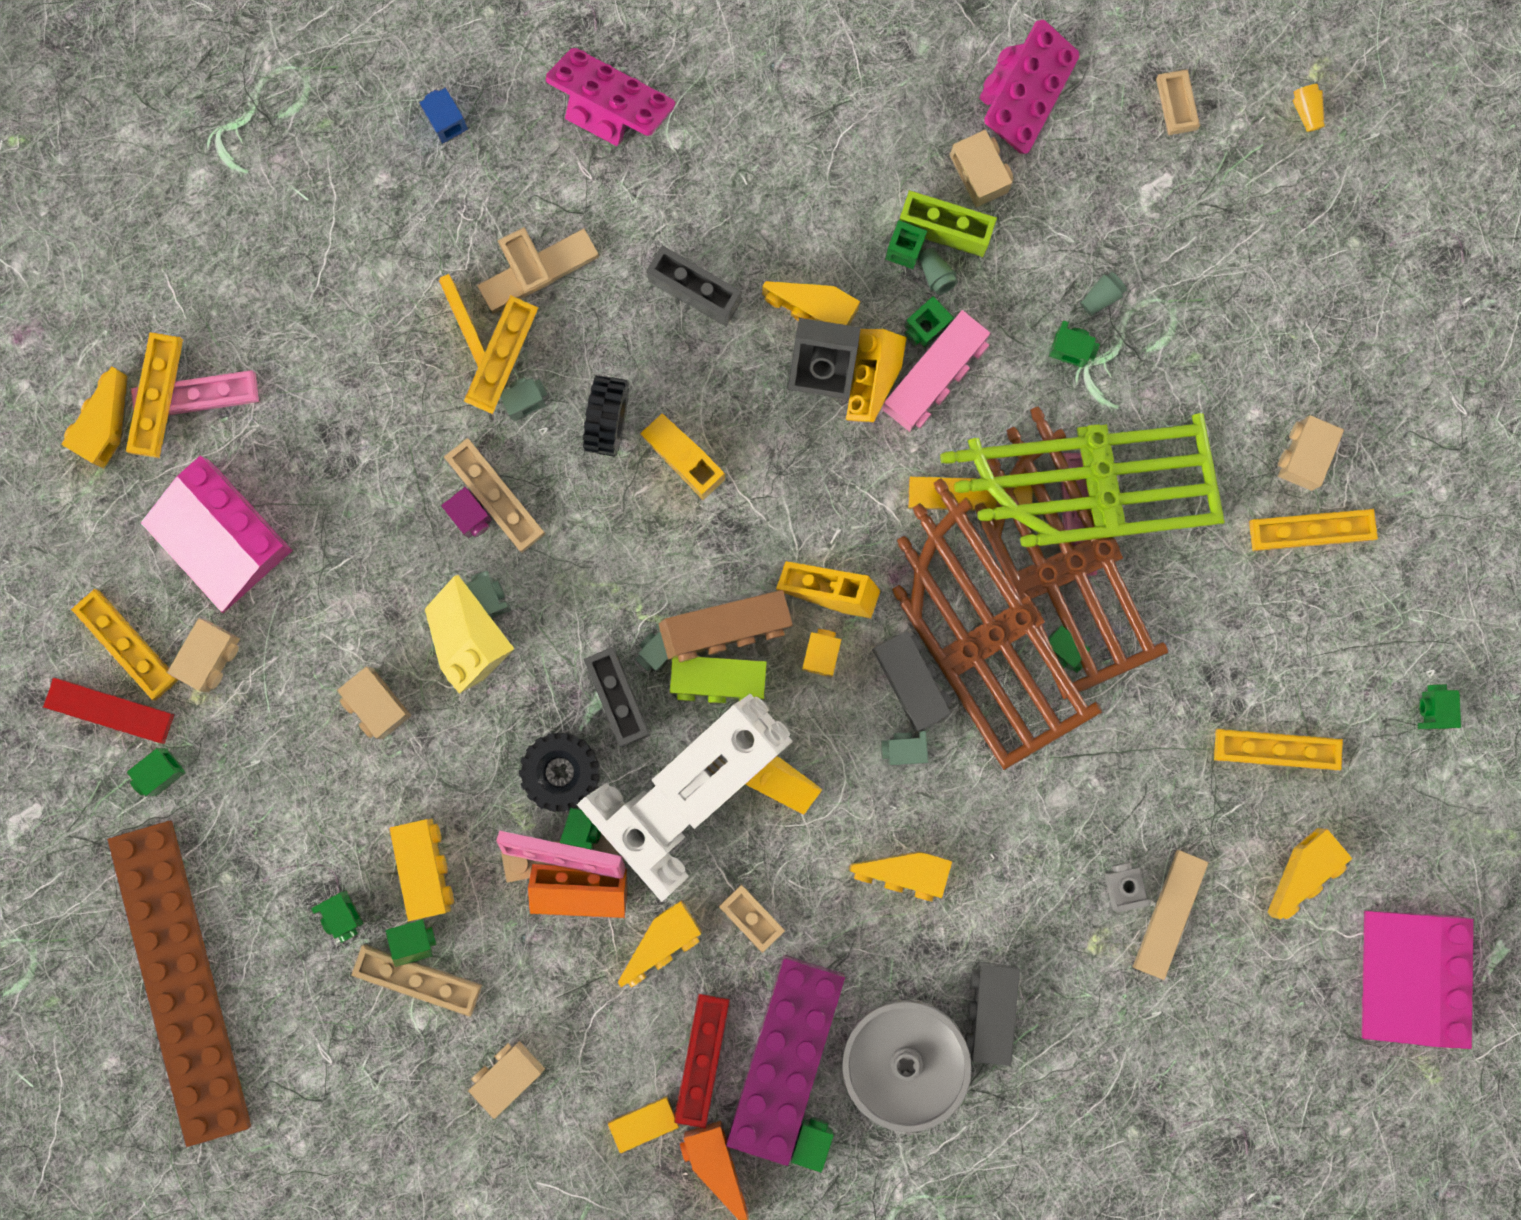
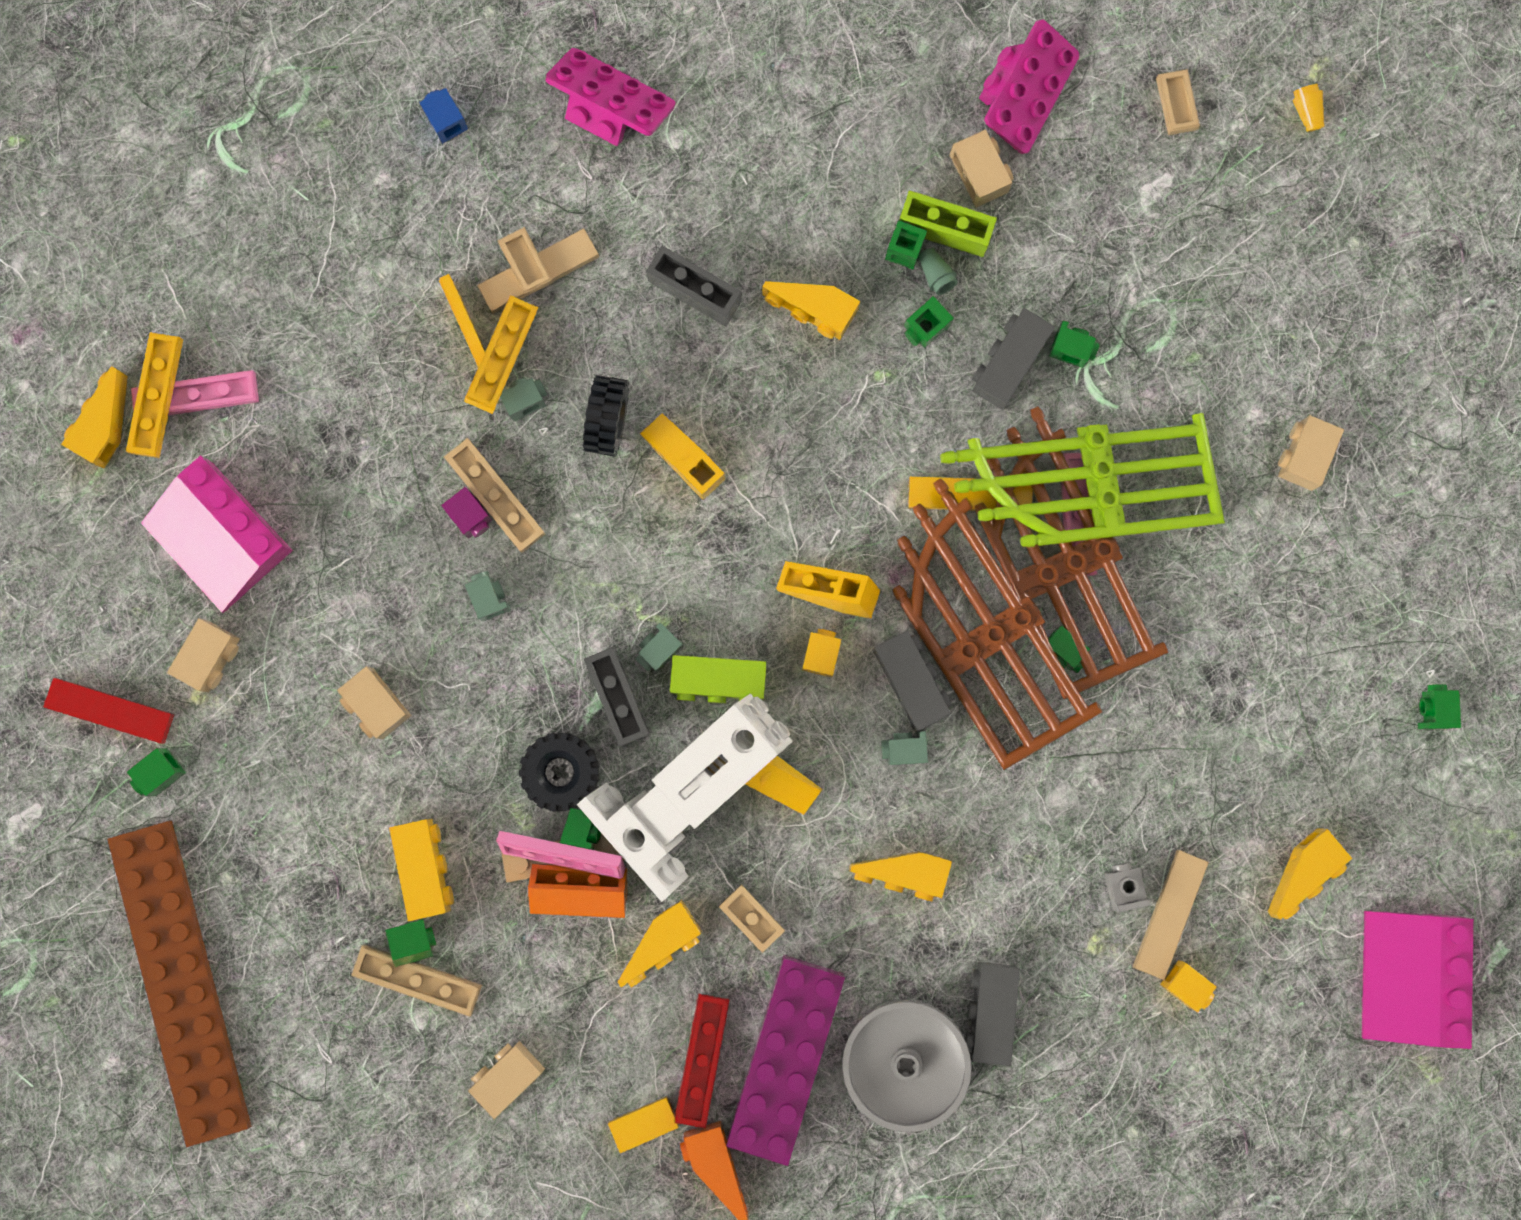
(124, 644): yellow tile -> none
(339, 916): green brick -> none
(464, 636): light yellow slope -> none
(724, 625): medium nougat brick -> none
(812, 1144): green brick -> none
(824, 358): dark grey brick -> none
(875, 371): yellow slope -> none
(936, 370): bright pink brick -> none
(1011, 357): none -> dark grey brick
(1104, 293): sand green cone -> none
(1189, 986): none -> yellow brick
(1278, 749): yellow tile -> none
(1313, 530): yellow tile -> none

